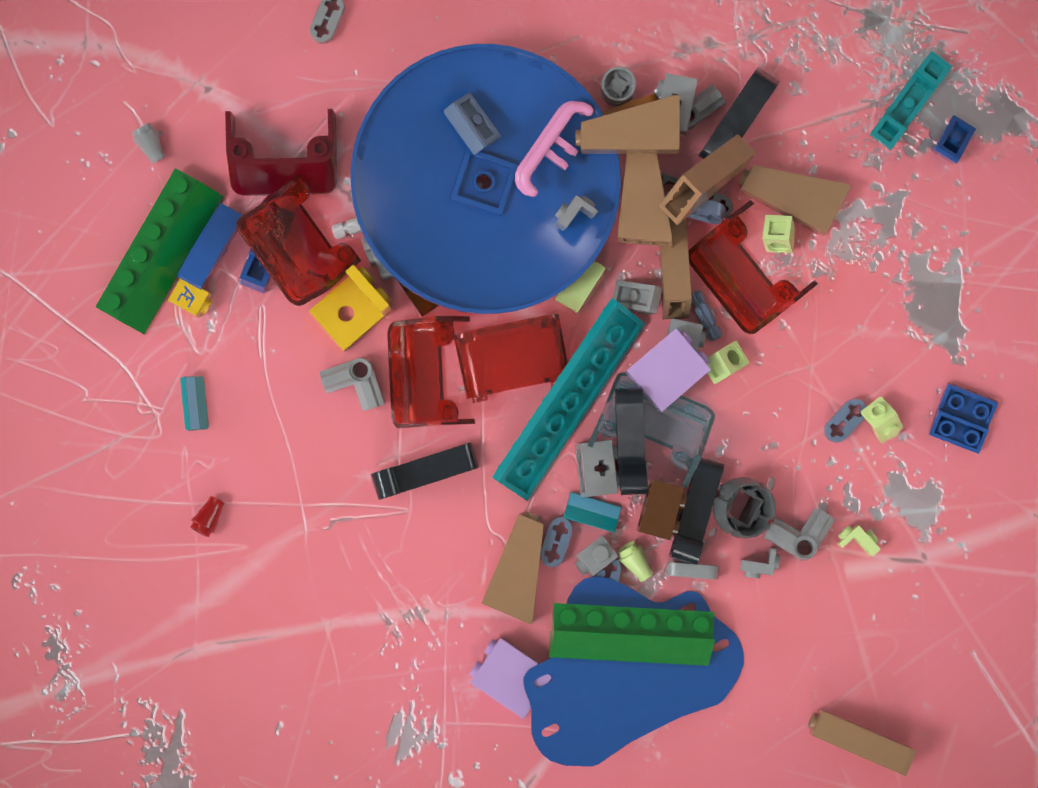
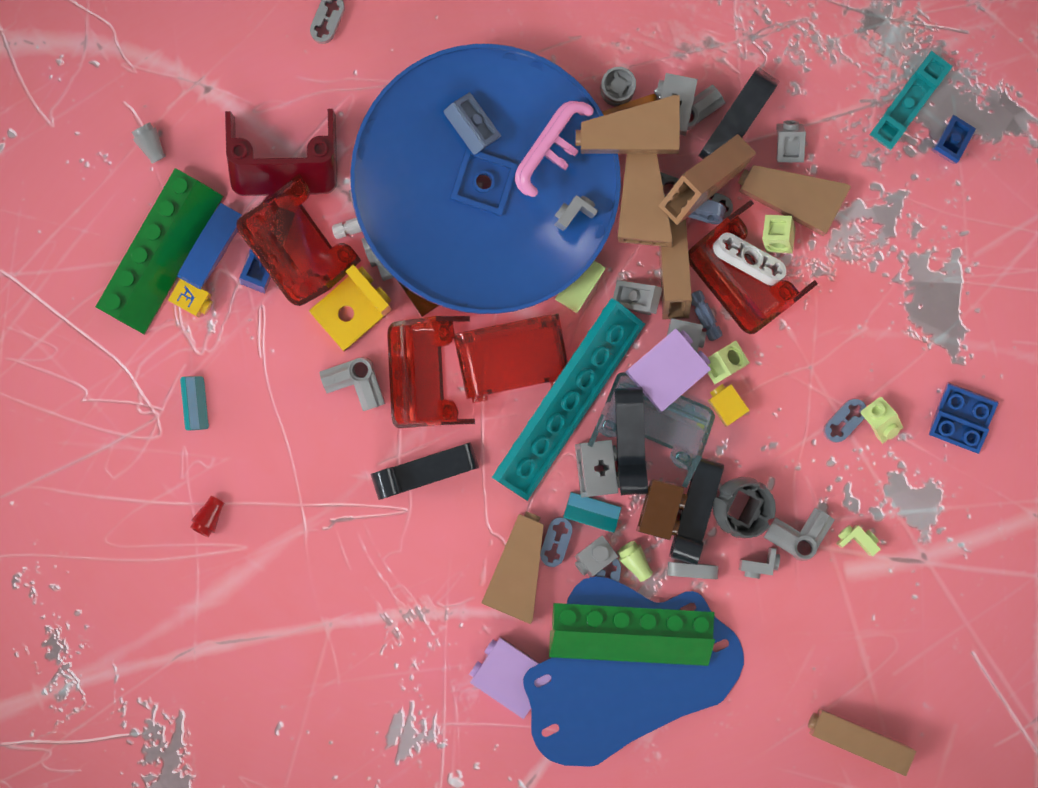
(727, 404): none -> yellow brick
(735, 243): none -> white beam
(790, 141): none -> light grey bracket

